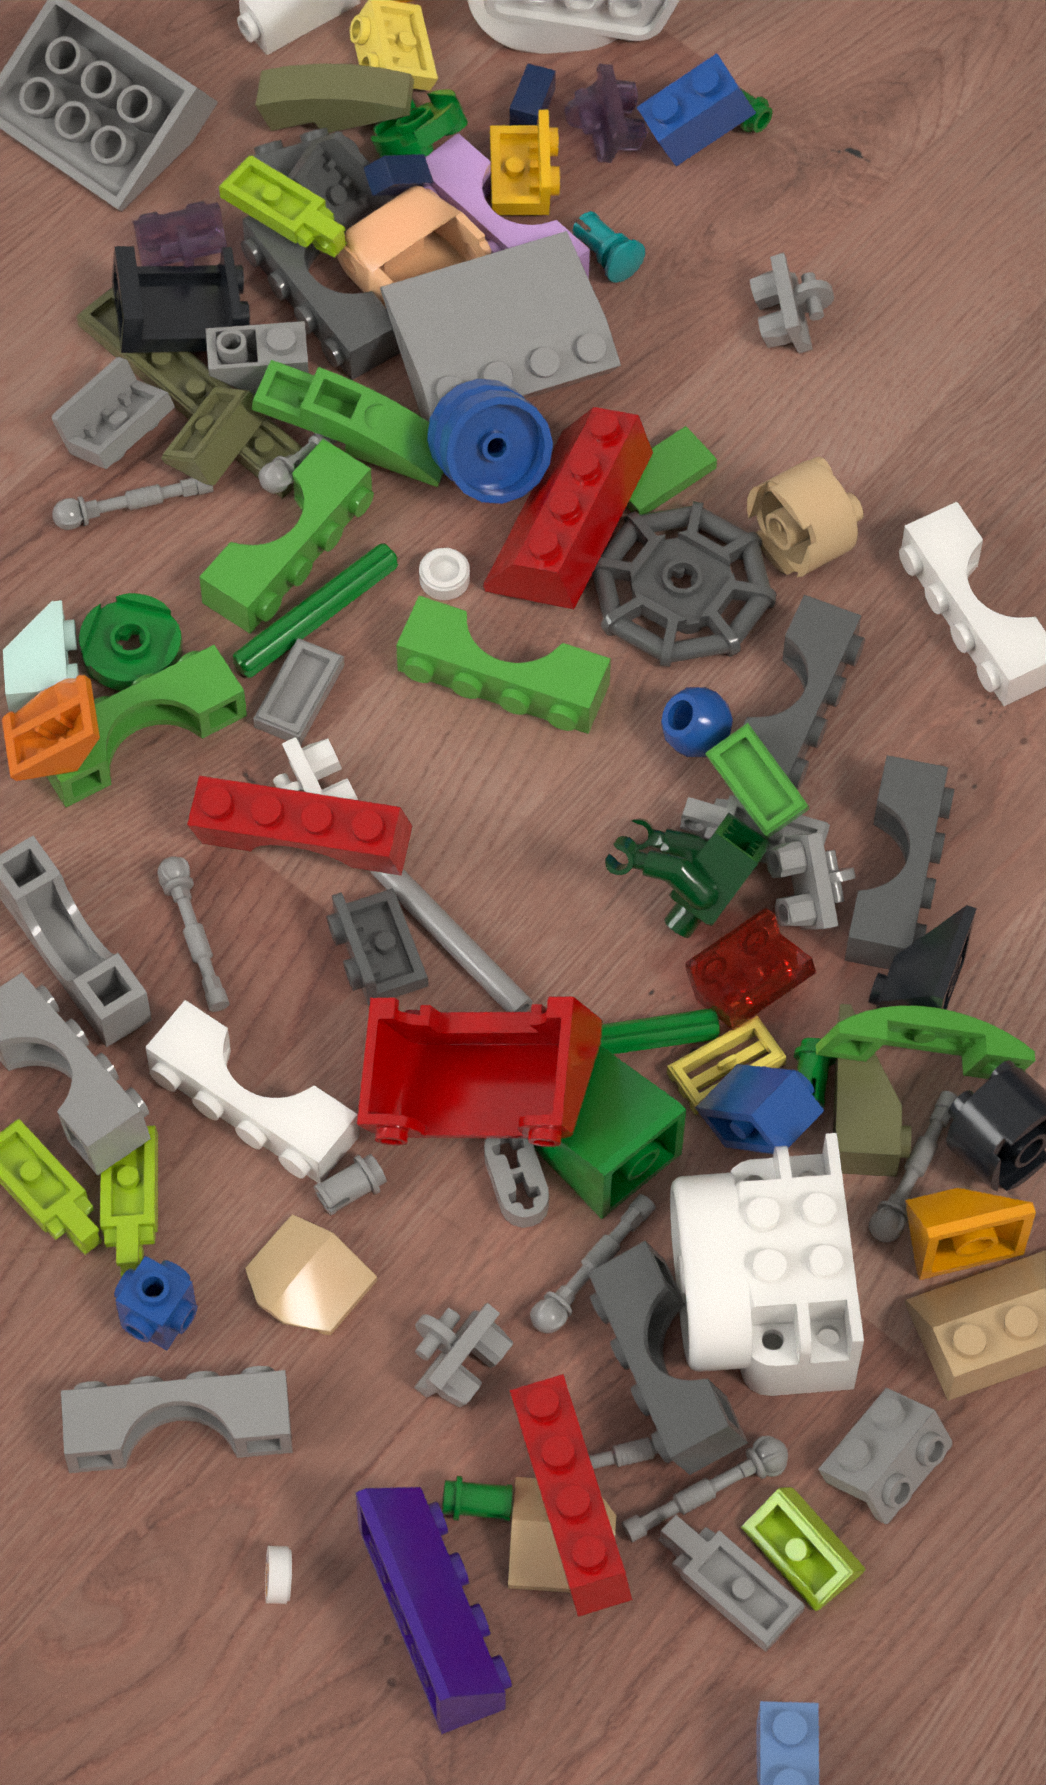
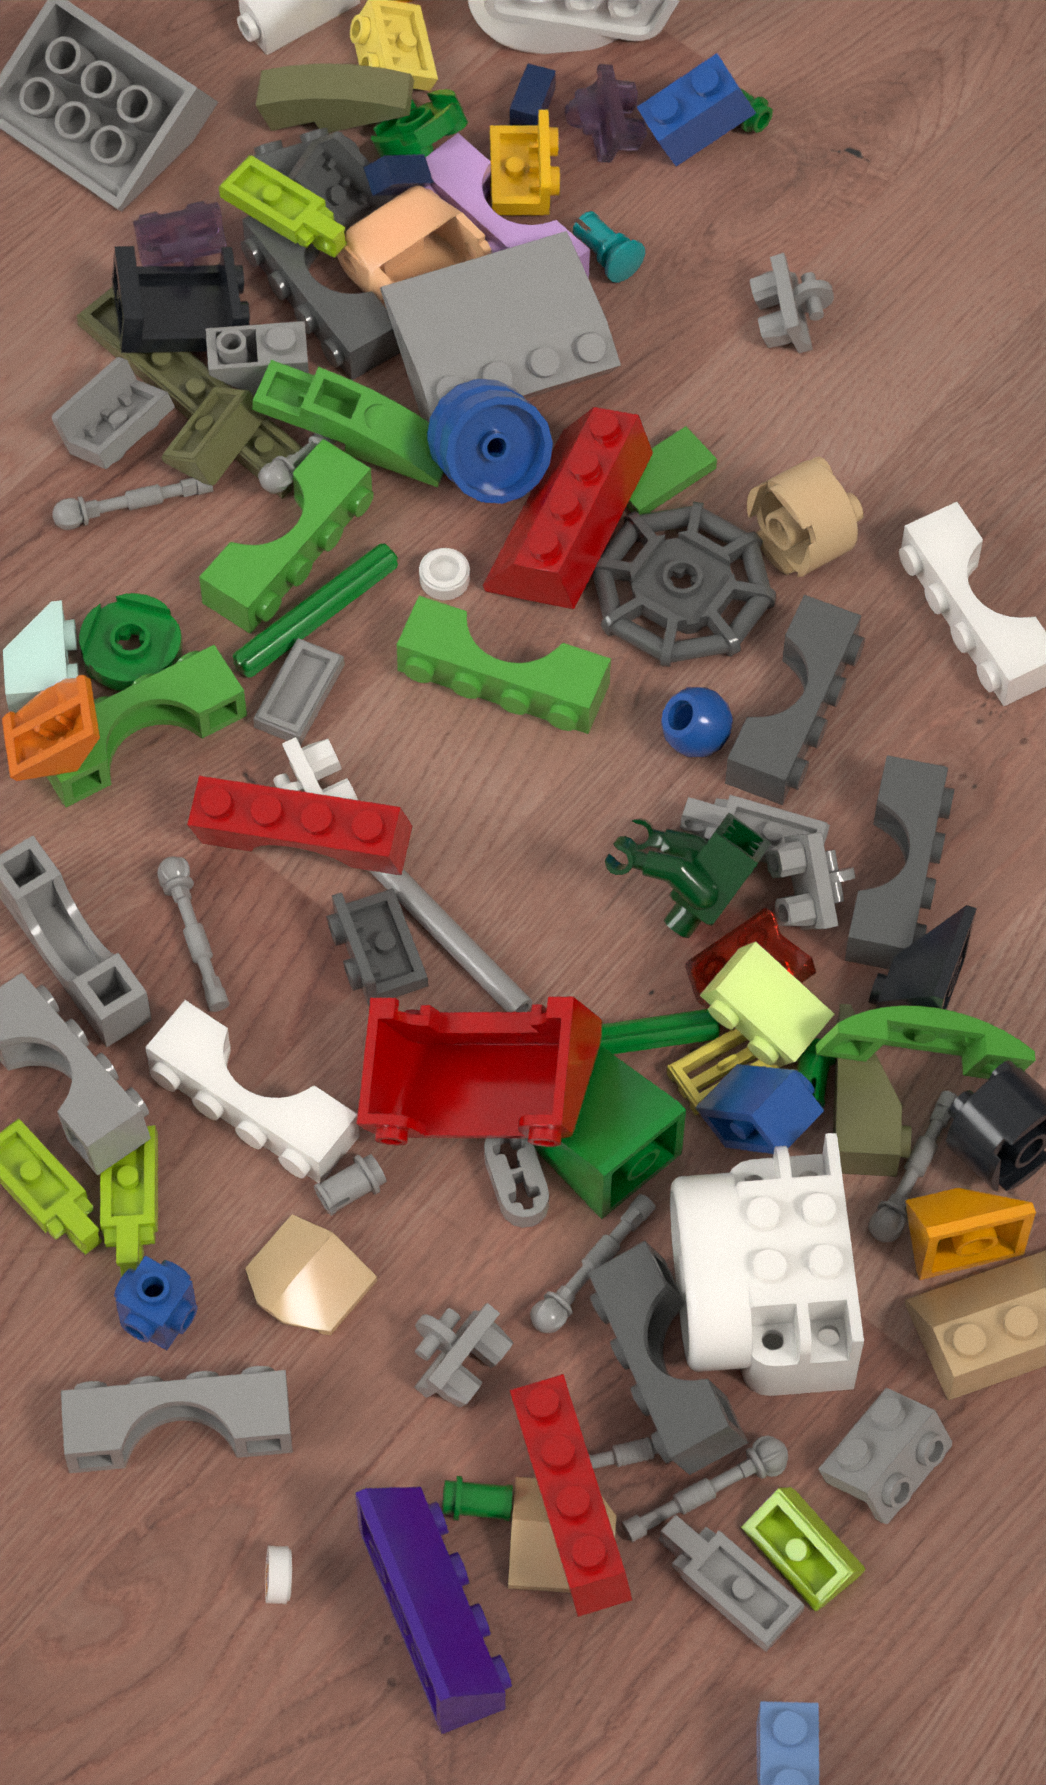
(757, 781): bright green tile -> none
(766, 1006): none -> yellowish green brick

